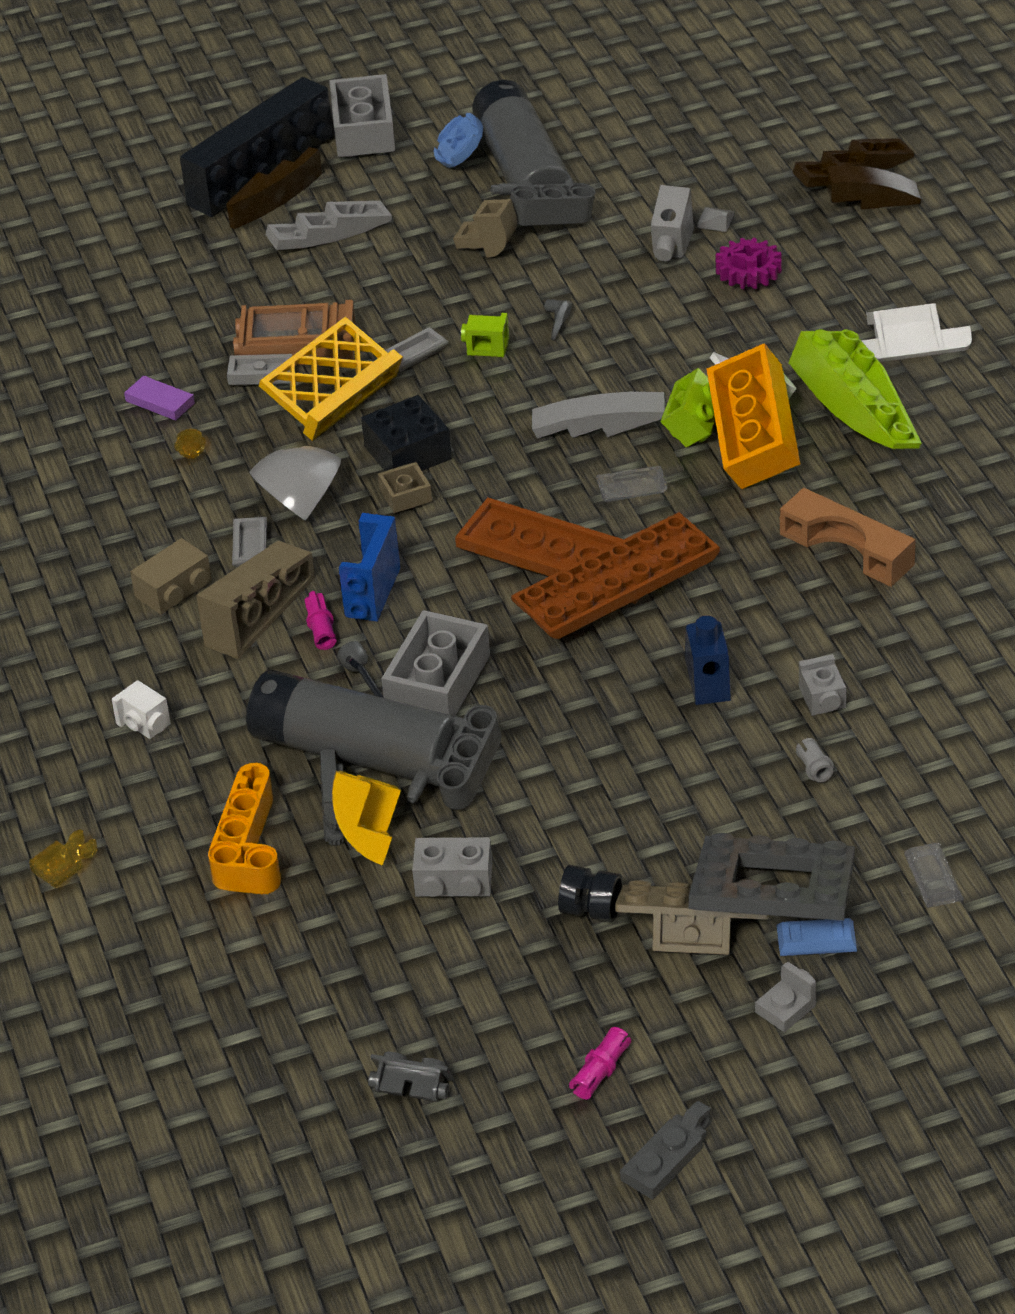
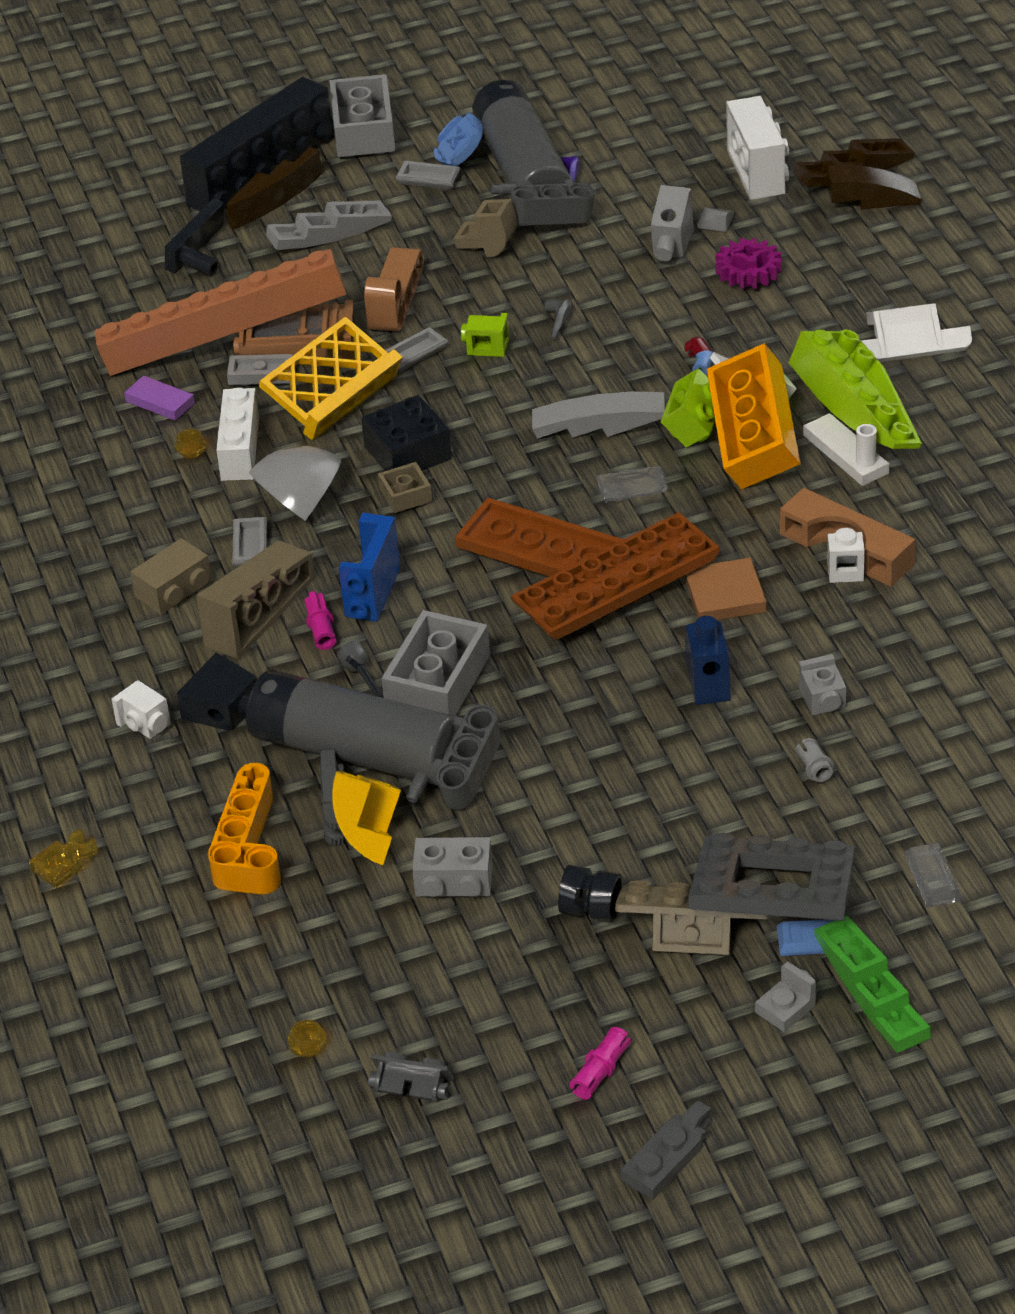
(185, 245): none -> black piece
(217, 694): none -> black torso
(219, 312): none -> nougat brick
(237, 434): none -> white brick
(307, 1038): none -> clear yellow plate
(392, 293): none -> medium nougat beam
(427, 175): none -> light grey tile
(572, 165): none -> dark purple bar
(699, 349): none -> arm
(726, 589): none -> medium nougat tile
(756, 147): none -> white brick
(845, 548): none -> white brick
(849, 451): none -> white piece
(870, 983): none -> bright green slope

